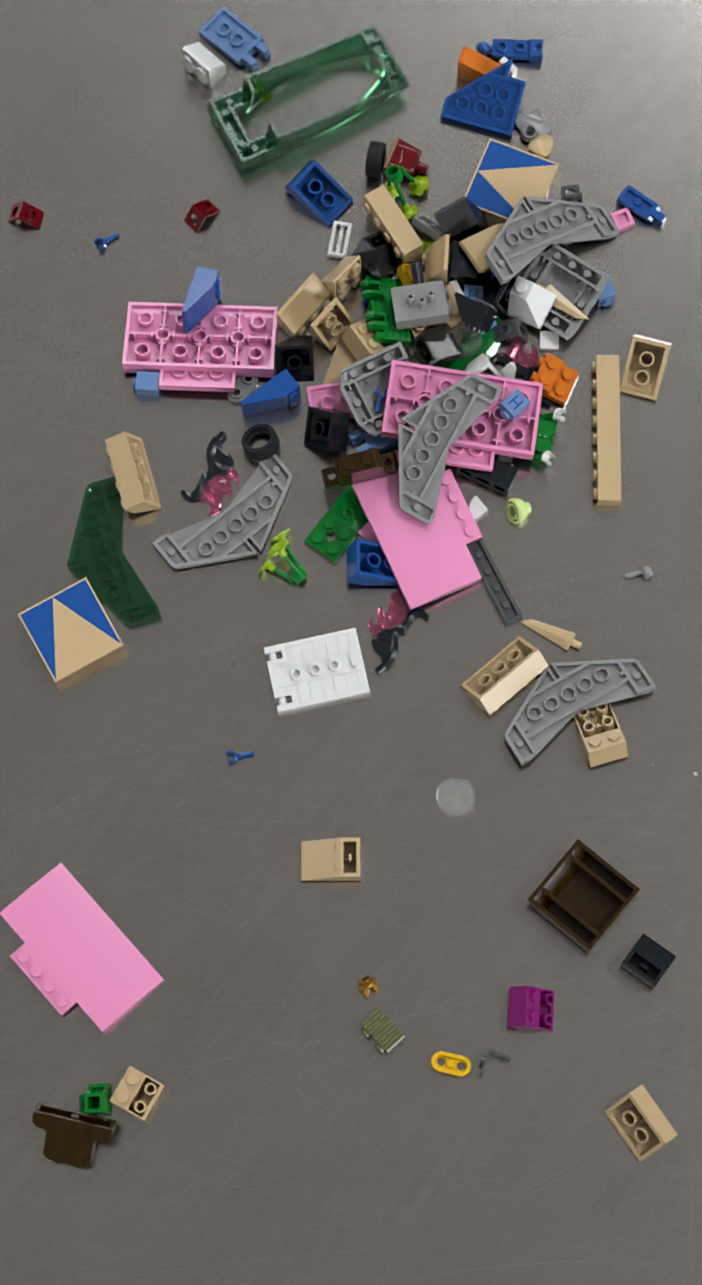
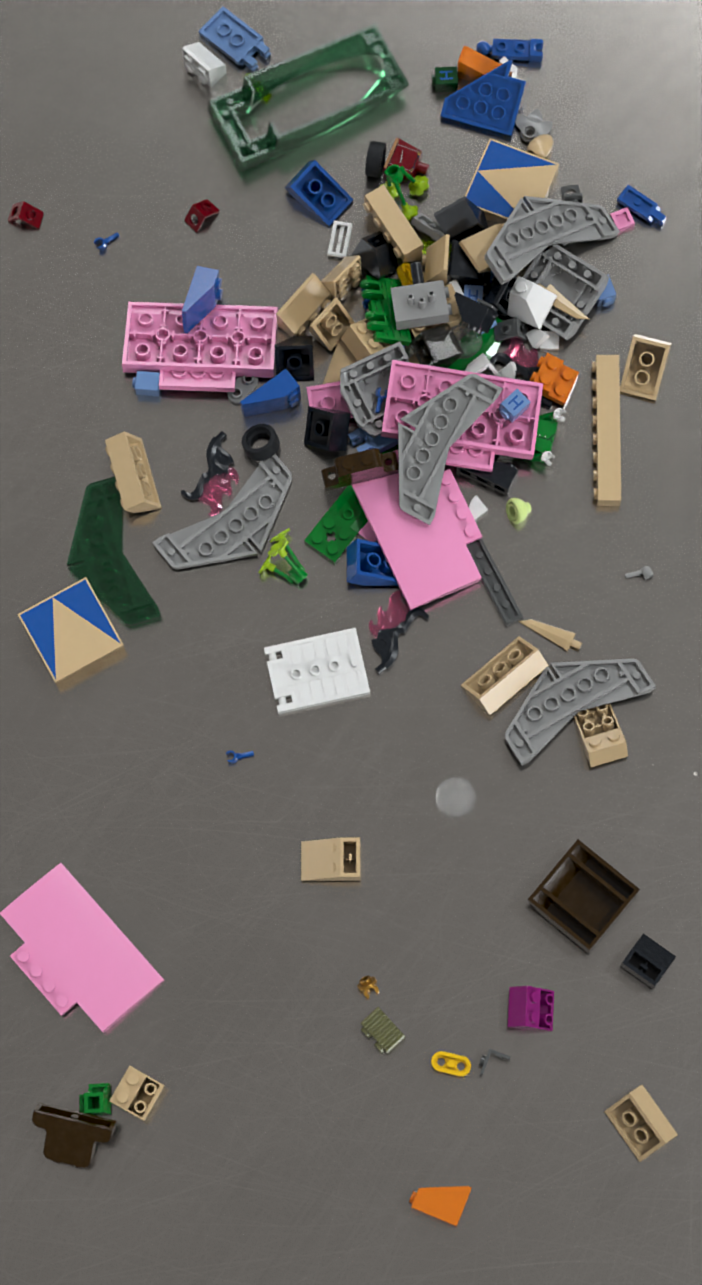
(441, 1202): none -> orange slope
(445, 79): none -> dark green brick
(537, 337): none -> white tile

